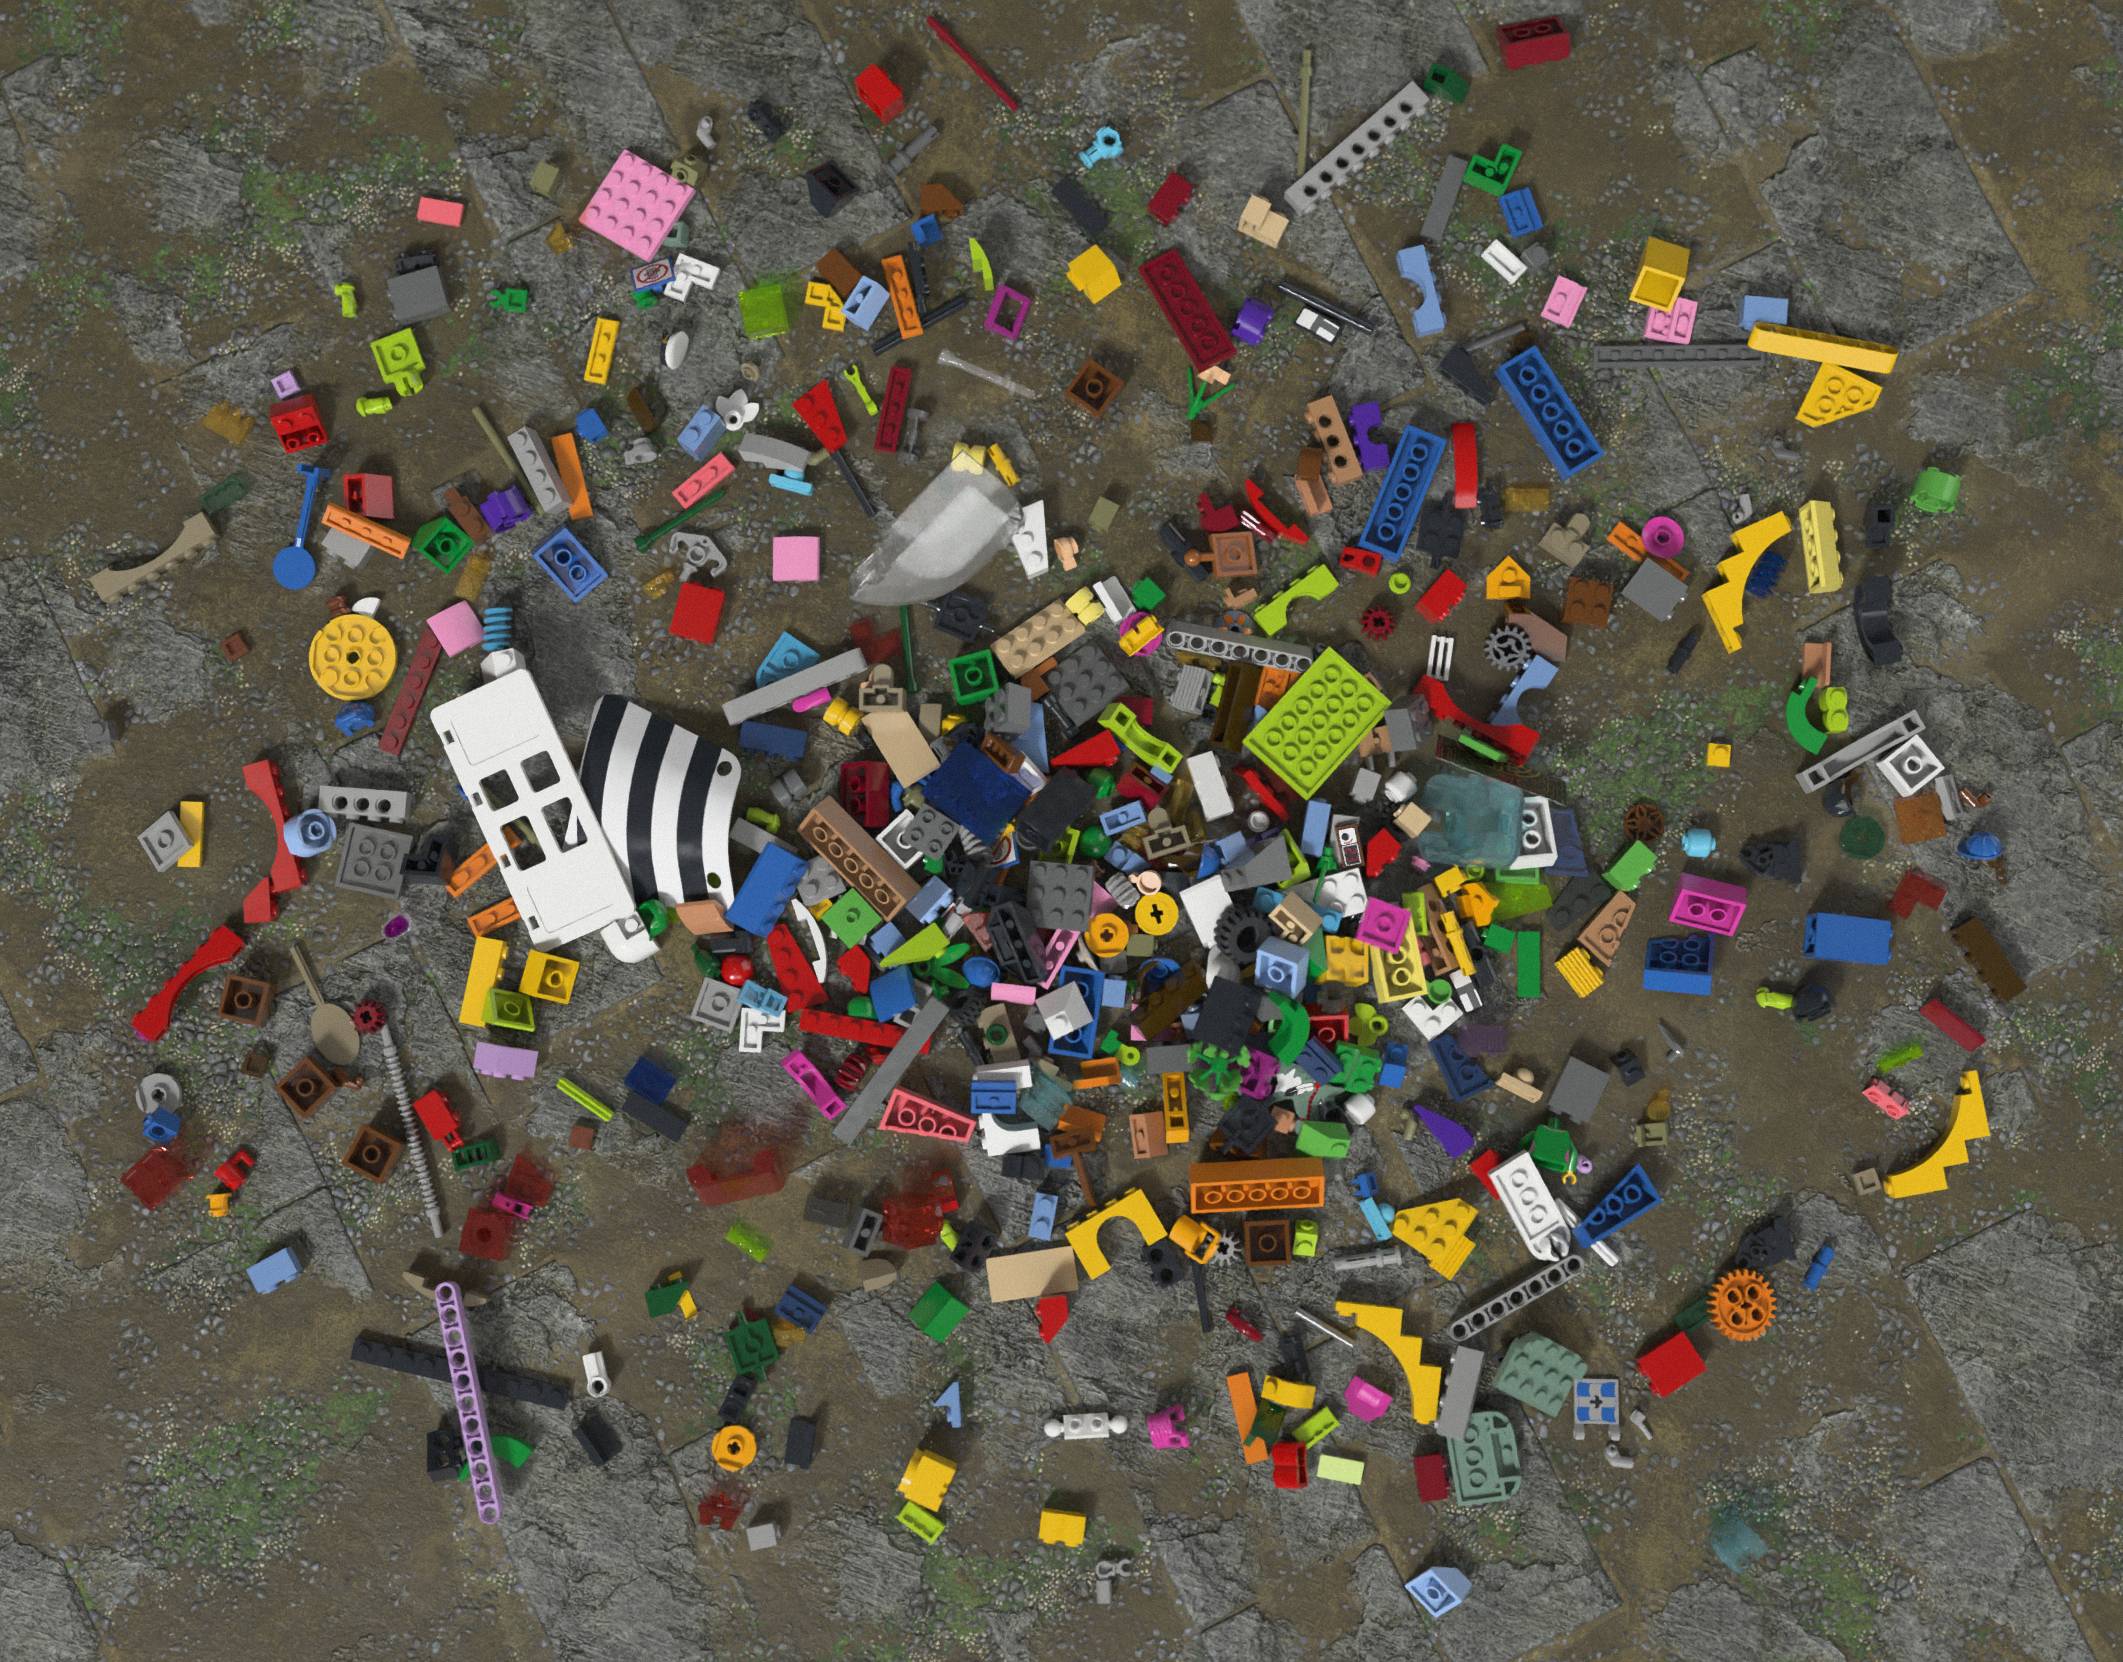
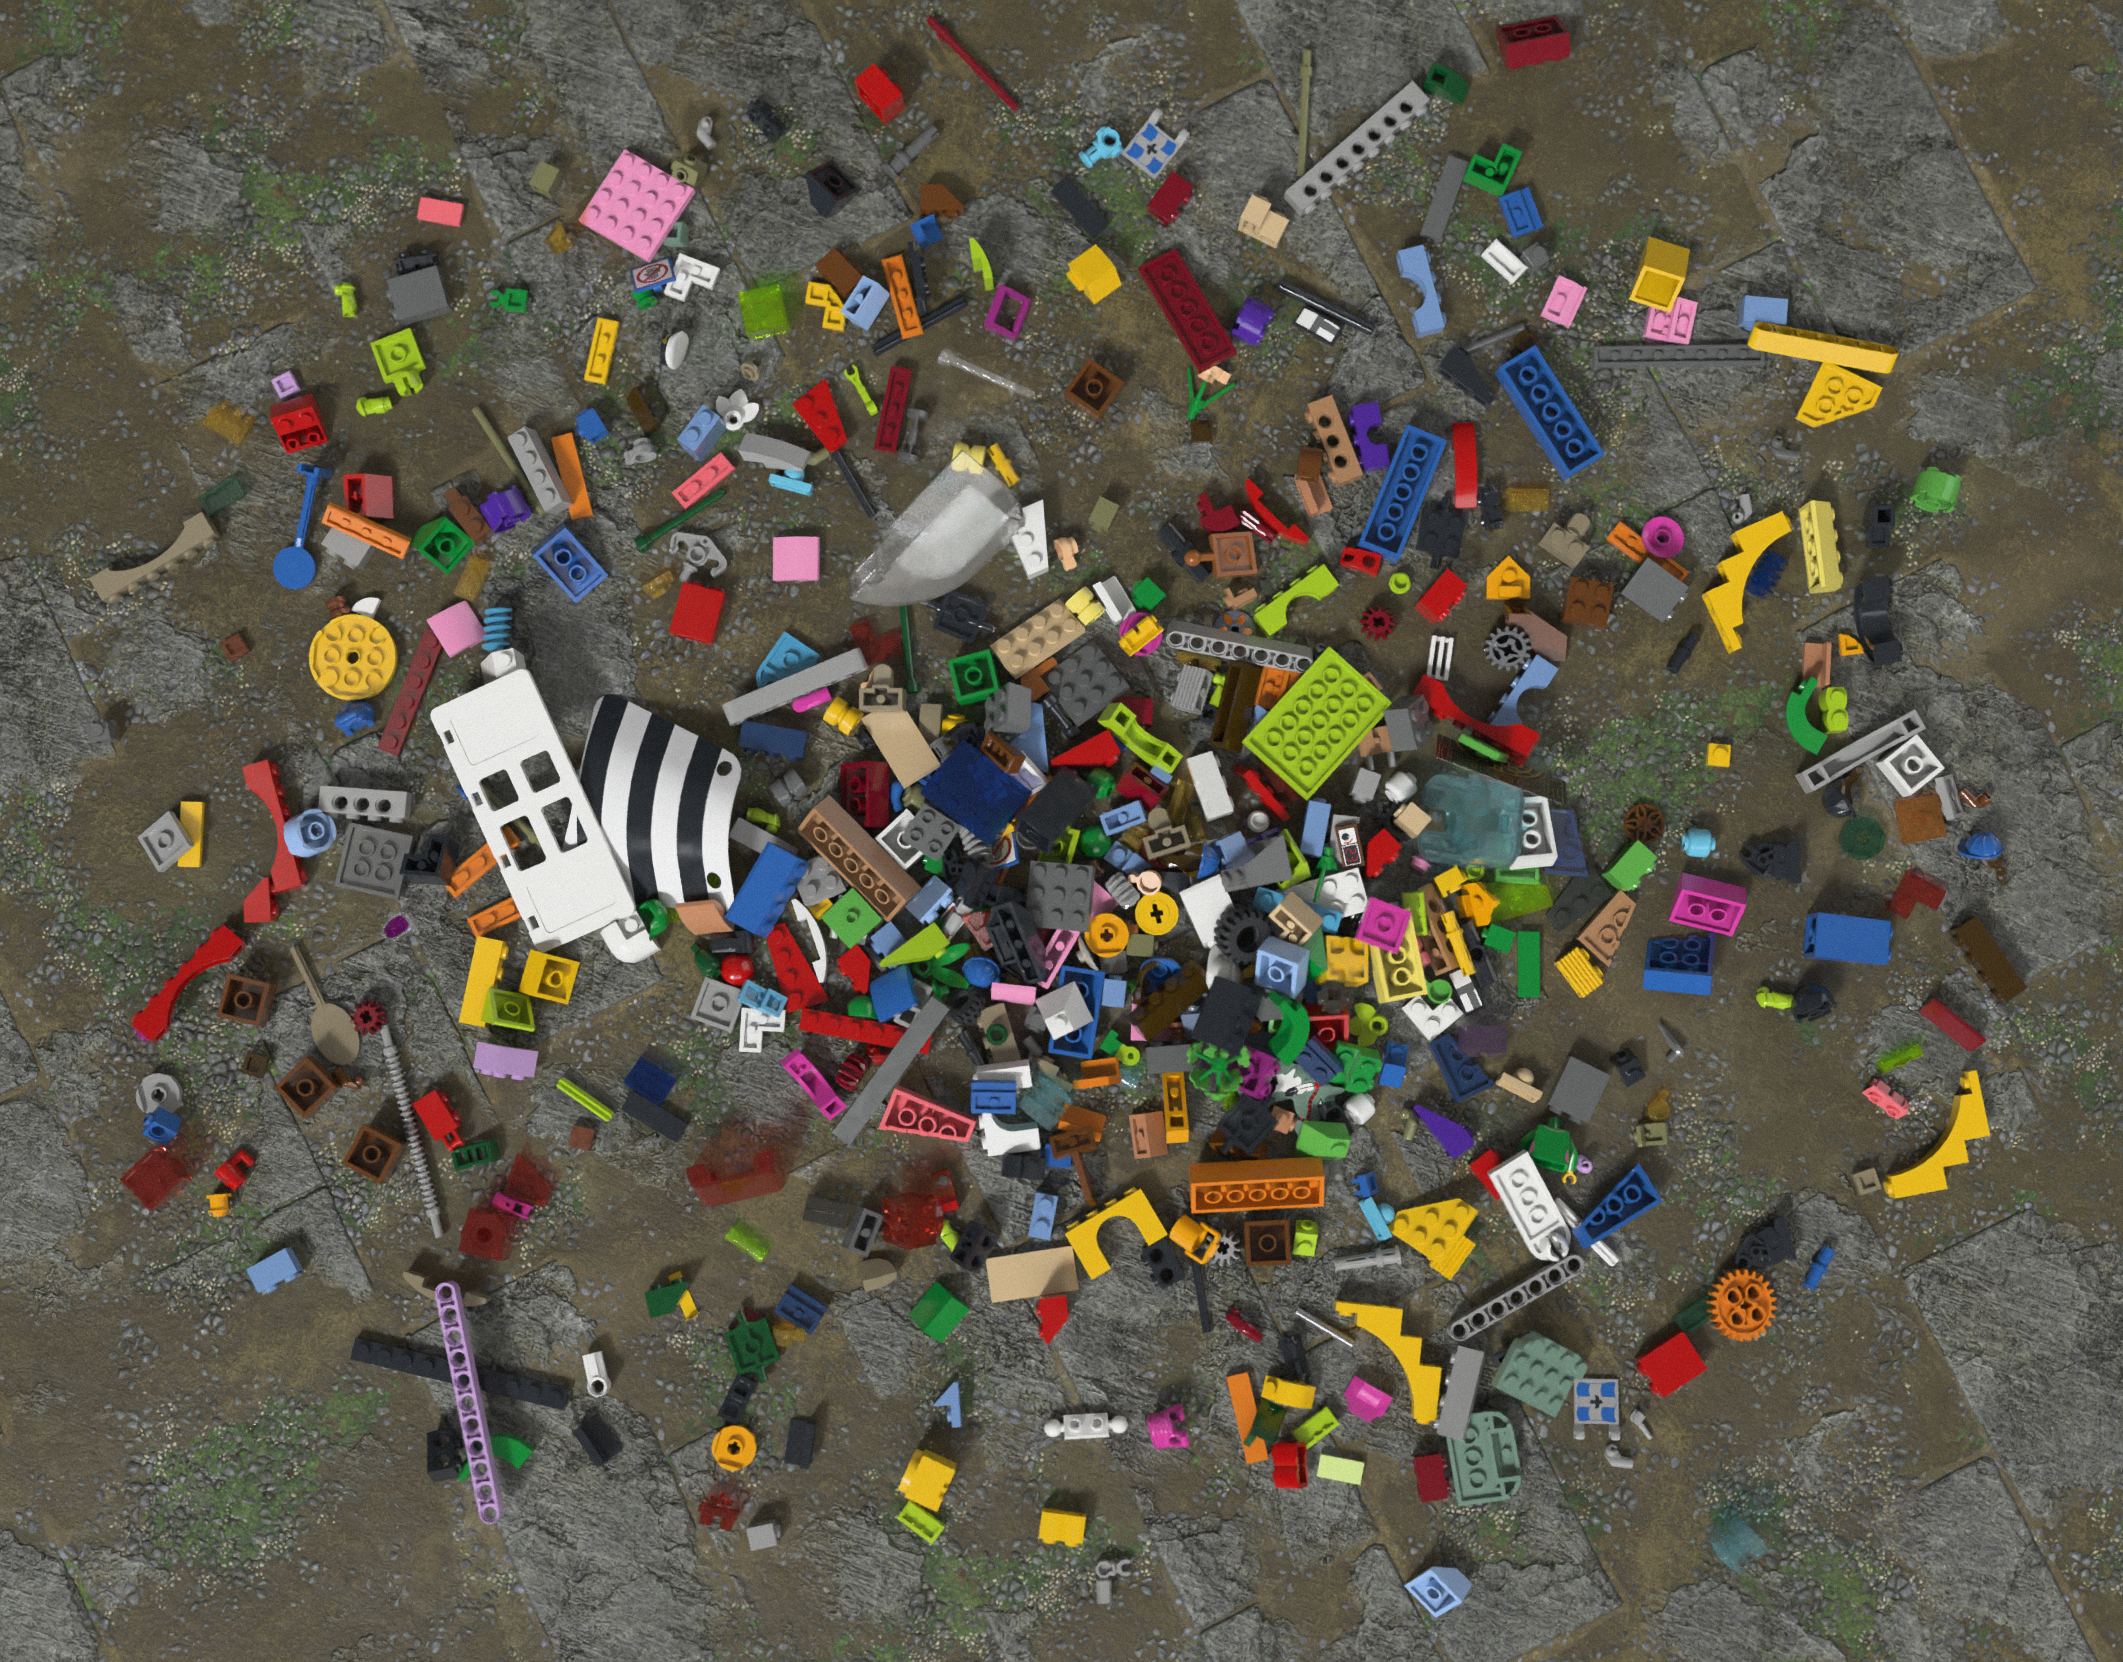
(1153, 148): none -> light grey flag
(1848, 645): none -> light orange tile

